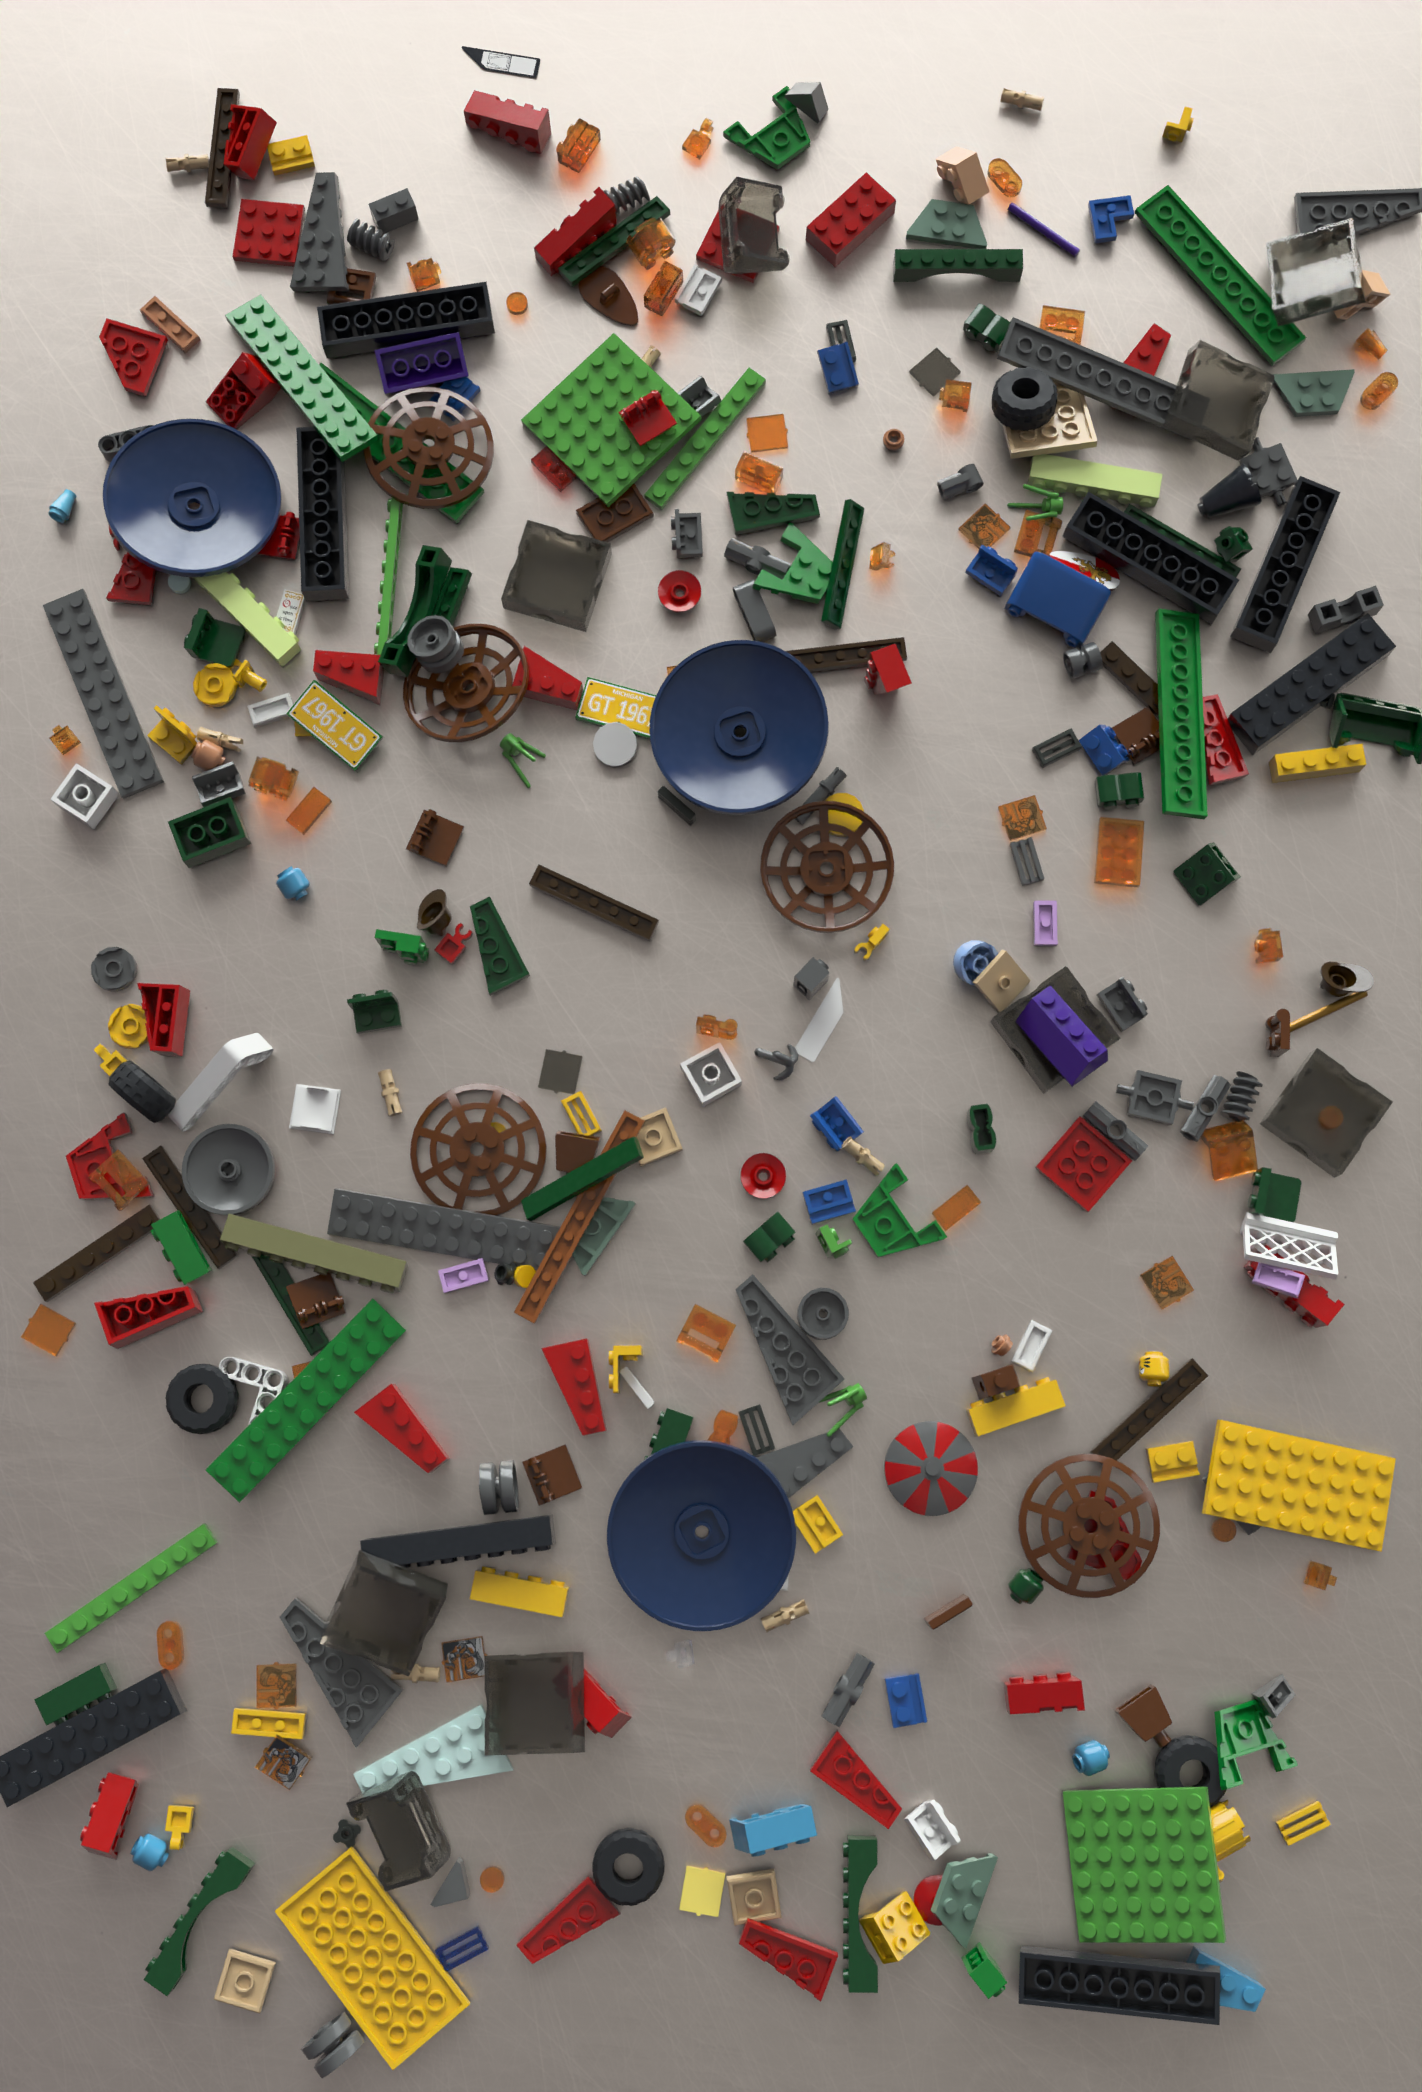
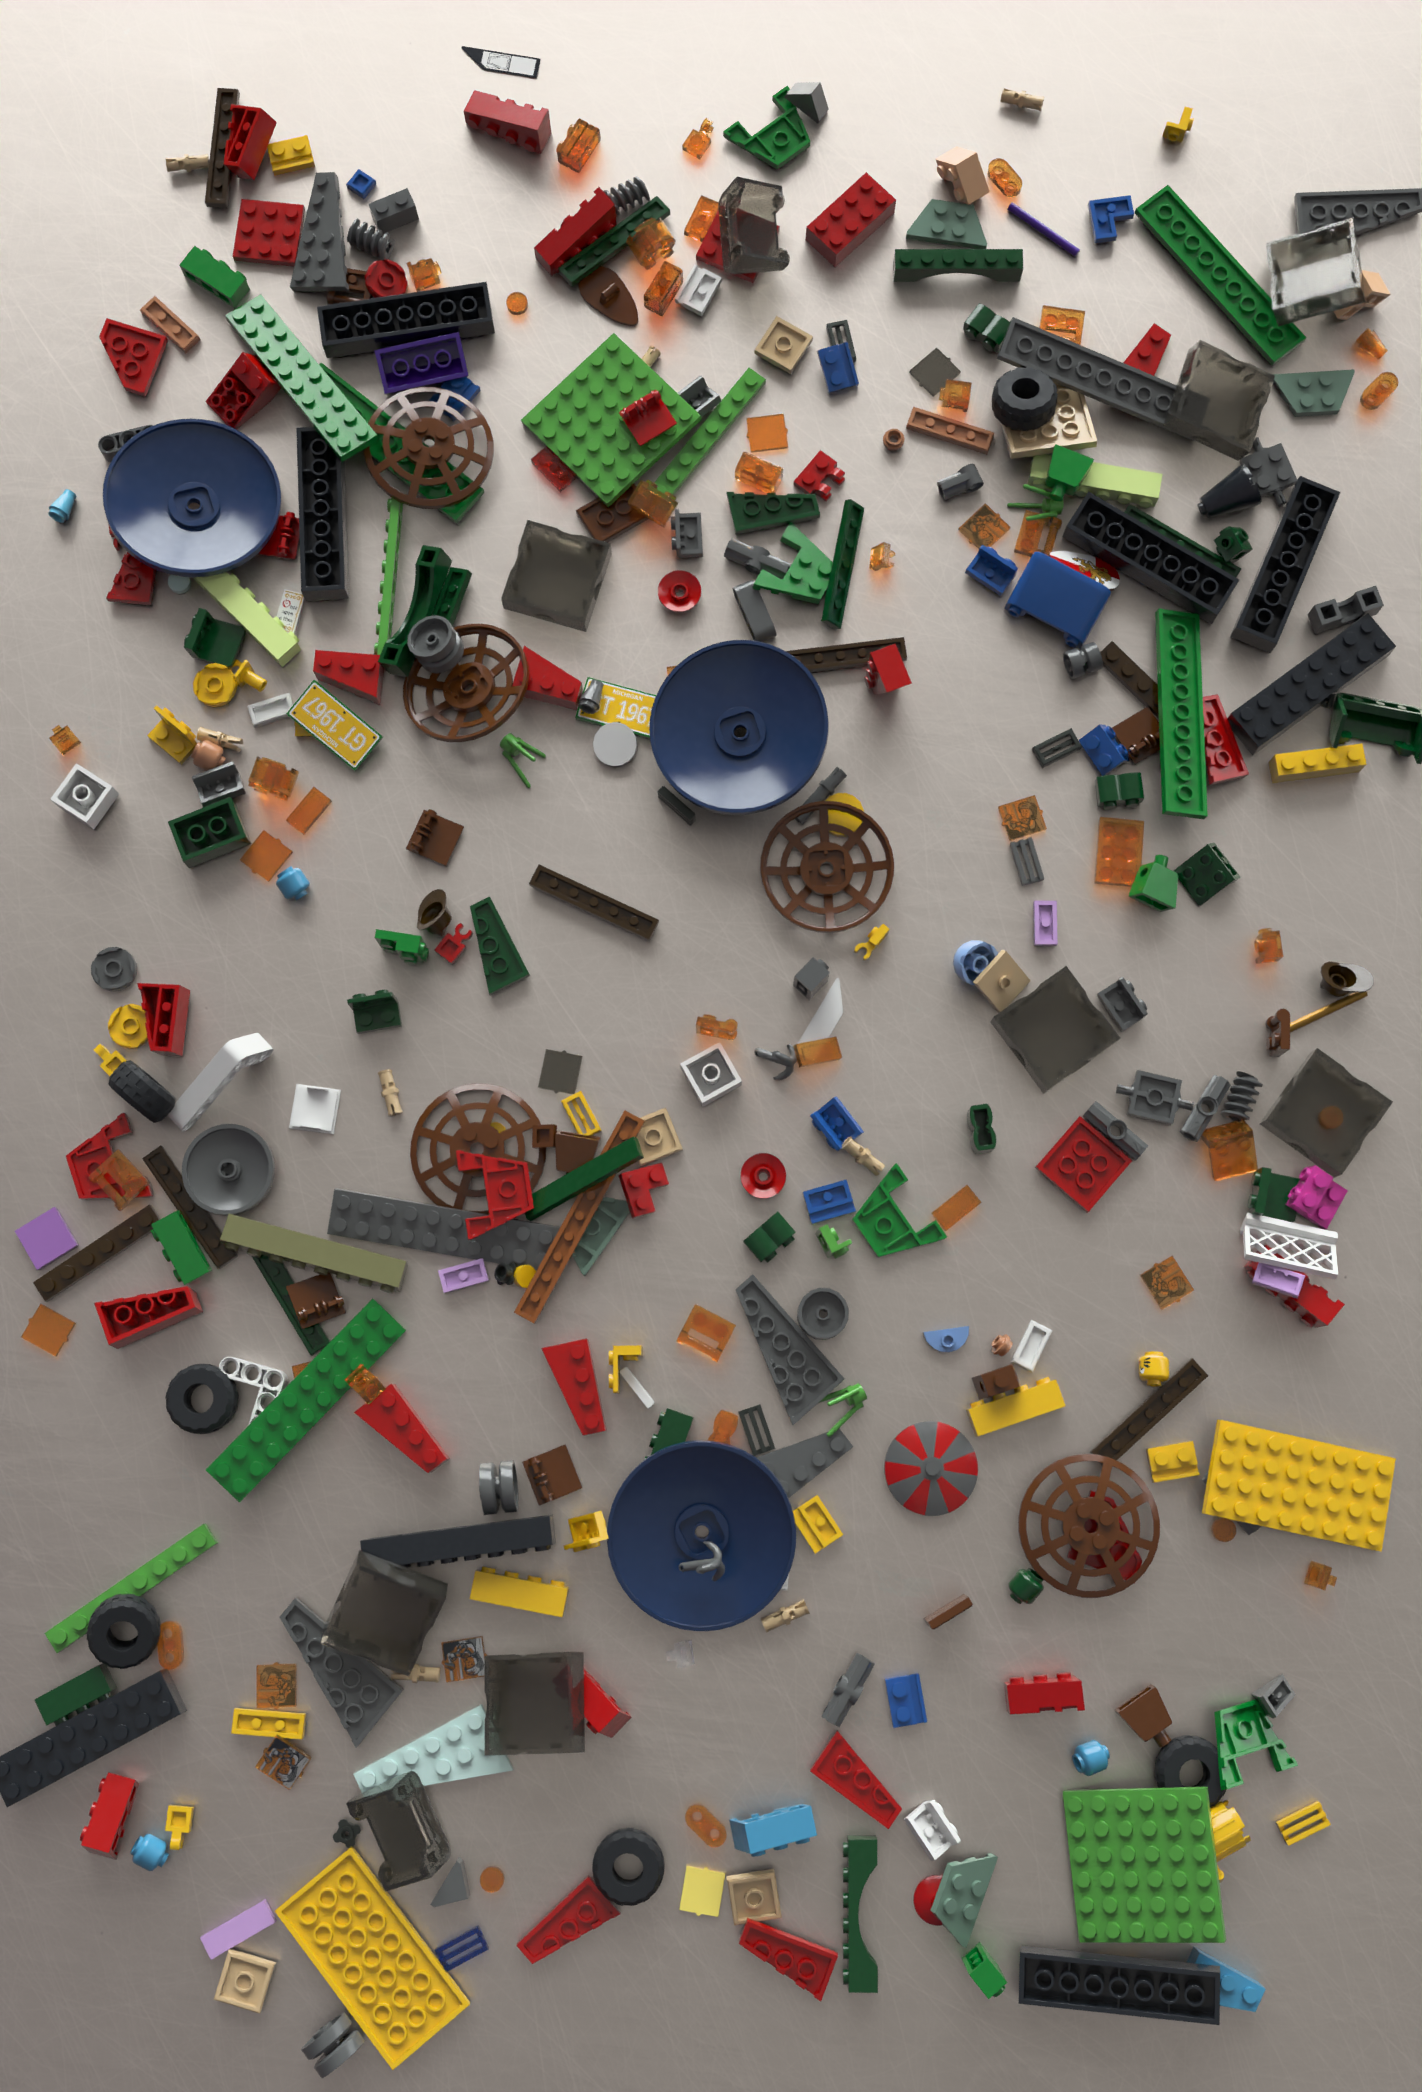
(46, 1238): none -> medium lavender tile
(103, 693): dark grey plate -> none
(121, 1653): none -> black tyre
(171, 1964): dark green arch -> none
(215, 276): none -> green brick
(238, 1929): none -> lavender tile
(266, 855): none -> clear orange piece
(361, 184): none -> blue tile
(365, 1384): none -> clear orange brick
(385, 279): none -> red tile
(505, 1188): none -> red wing
(544, 1136): none -> reddish brown tile
(587, 1531): none -> yellow bracket
(591, 697): none -> dark grey cone
(637, 1186): none -> red plate
(653, 503): none -> clear orange brick
(701, 218): none -> clear orange plate
(706, 1565): none -> dark grey piece
(783, 345): none -> tan plate
(816, 472): none -> red plate
(817, 1051): none -> clear orange tile
(895, 1929): yellow bracket -> none
(947, 1339): none -> medium blue plate
(950, 430): none -> nougat tile
(1062, 1036): dark purple slope -> none
(1066, 472): none -> green torso
(1156, 885): none -> green torso
(1316, 1196): none -> dark pink plate

